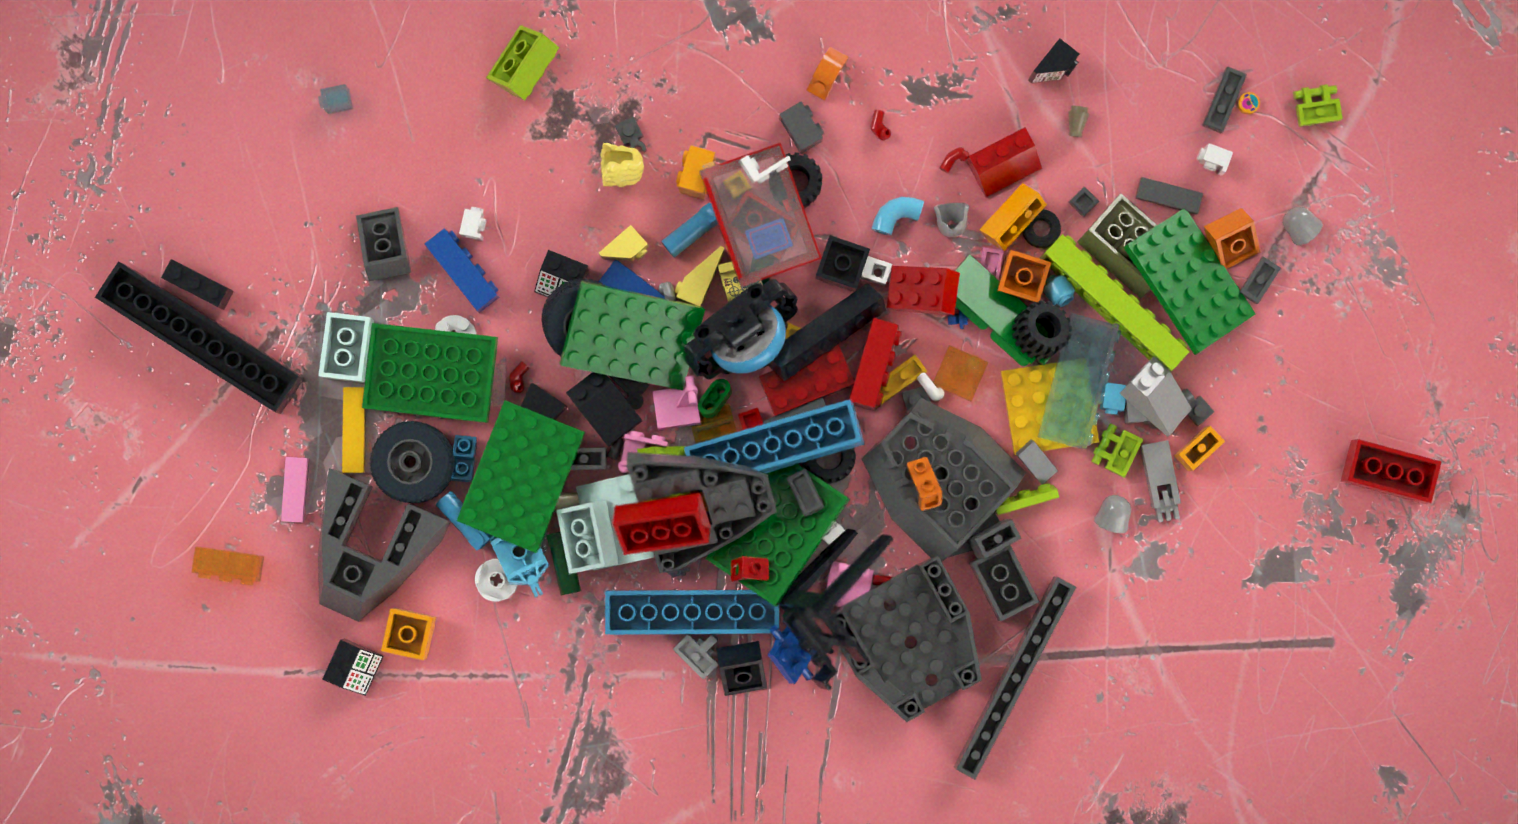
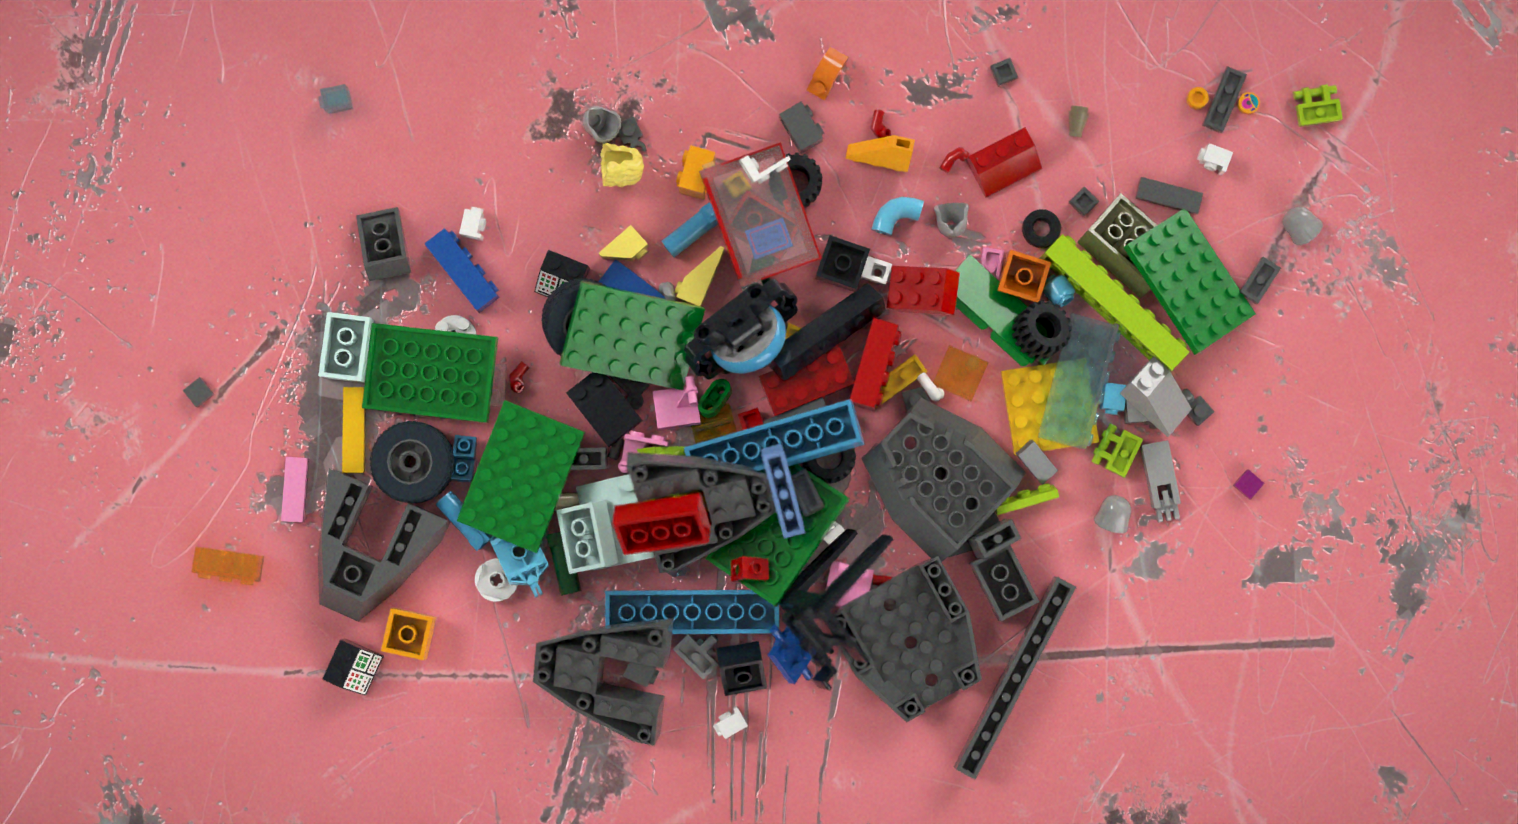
(197, 284): black brick -> none
(198, 392): none -> dark grey tile
(199, 337): black brick -> none
(523, 62): lime slope -> none
(542, 402): black torso -> none
(574, 668): none -> dark grey piece
(601, 123): none -> light grey hair
(641, 673): none -> dark grey brick
(729, 281): light yellow leg -> none
(730, 723): none -> white brick
(782, 490): none -> medium blue brick
(887, 152): none -> light orange slope
(926, 484): orange bracket -> none
(958, 319): blue plate -> none
(1003, 72): none -> dark grey tile
(1013, 217): light orange brick -> none
(1057, 63): black slope -> none
(1197, 98): none -> light orange tile
(1199, 448): light orange brick -> none
(1233, 238): orange slope -> none
(1248, 484): none -> magenta tile
(1391, 471): red brick -> none

